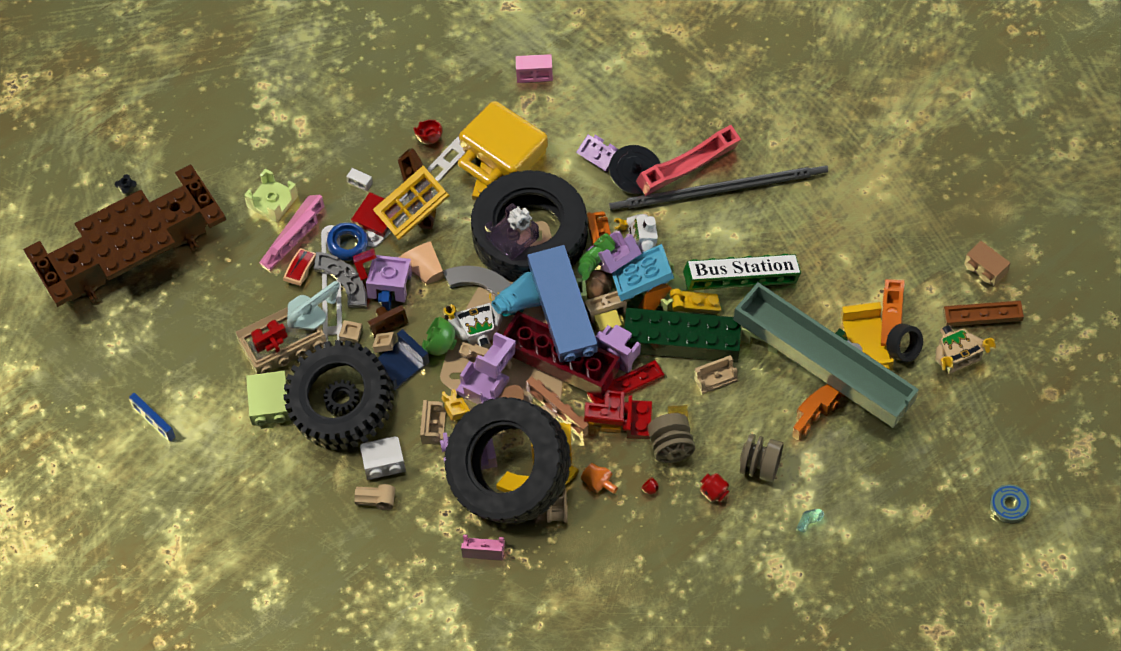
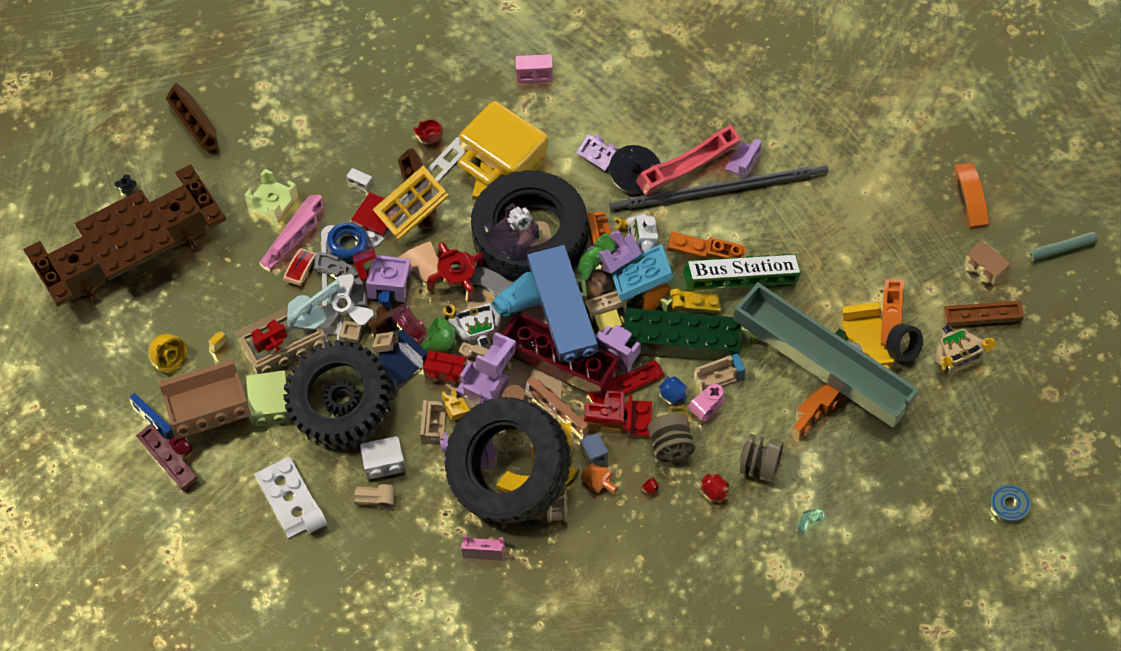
(167, 352): none -> yellow cylinder
(169, 455): none -> dark red plate
(193, 117): none -> reddish brown brick
(204, 399): none -> medium nougat panel
(217, 341): none -> yellow tile
(312, 516): none -> white hinge
(359, 314): none -> white piece
(407, 321): none -> clear pink slope
(444, 367): none -> red brick
(452, 277): none -> red plate
(594, 449): none -> sand blue brick
(673, 390): none -> blue head
(703, 249): none -> orange slope
(707, 402): none -> bright pink piece
(737, 363): none -> dark azure tile
(744, 158): none -> lavender panel
(973, 194): none -> orange slope
(1063, 246): none -> sand green piece

